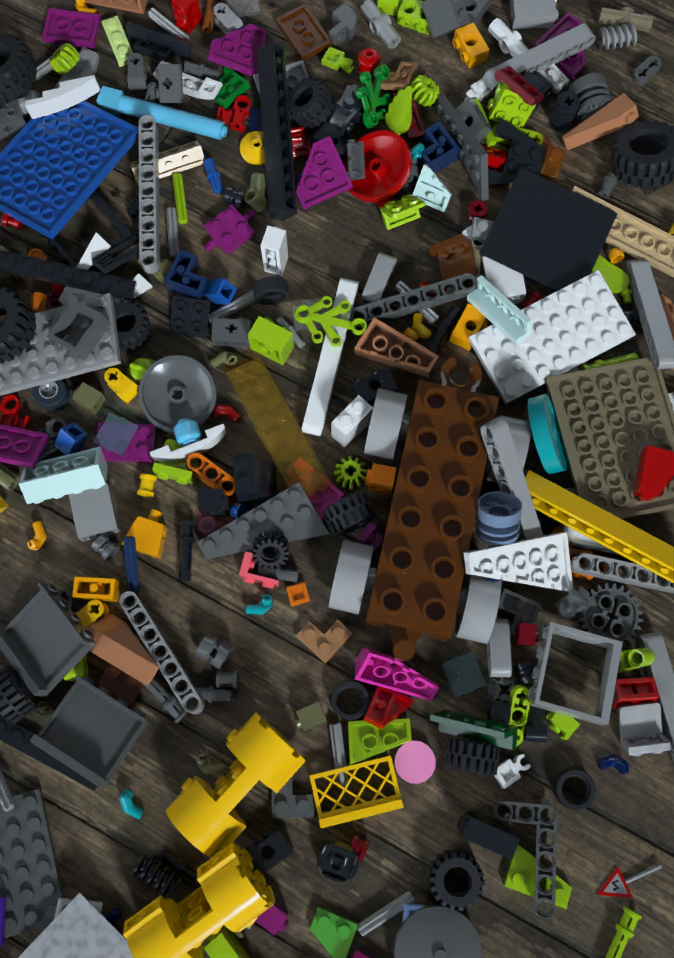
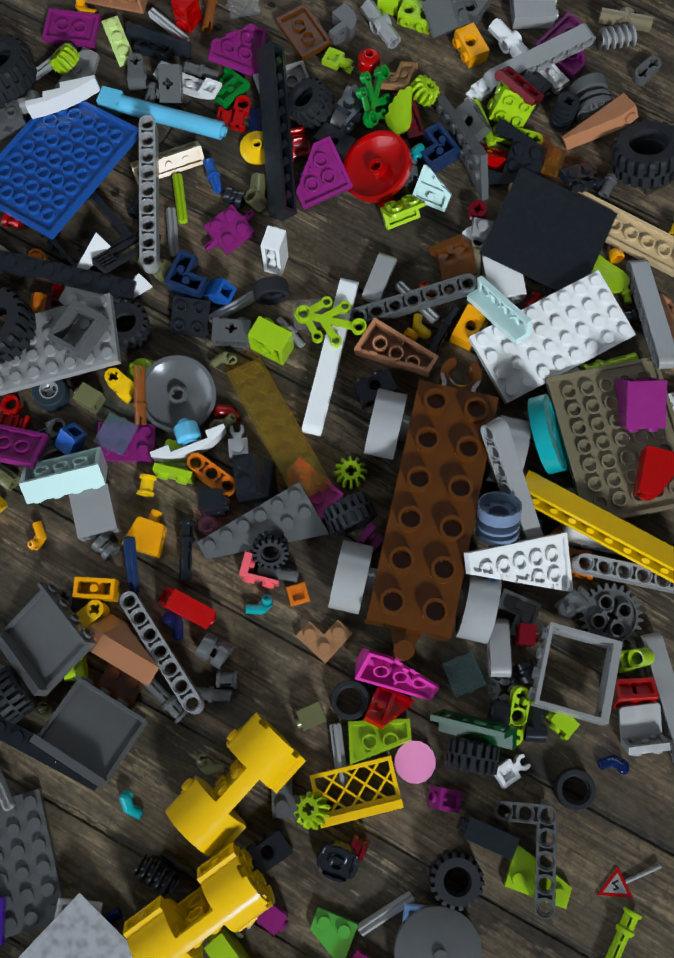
(140, 395): none -> dark orange pin
(176, 623): none -> clear blue arm
(187, 607): none -> red slope
(226, 19): light grey piece -> none
(227, 421): none -> olive arm
(237, 513): blue hinge -> none
(238, 444): none -> white plate
(306, 805): none -> lime gear
(351, 421): white brick -> none
(355, 160): dark grey hinge -> none
(380, 479): orange brick -> none
(444, 799): none -> magenta bracket
(581, 176): none -> black plate
(641, 403): none -> magenta slope

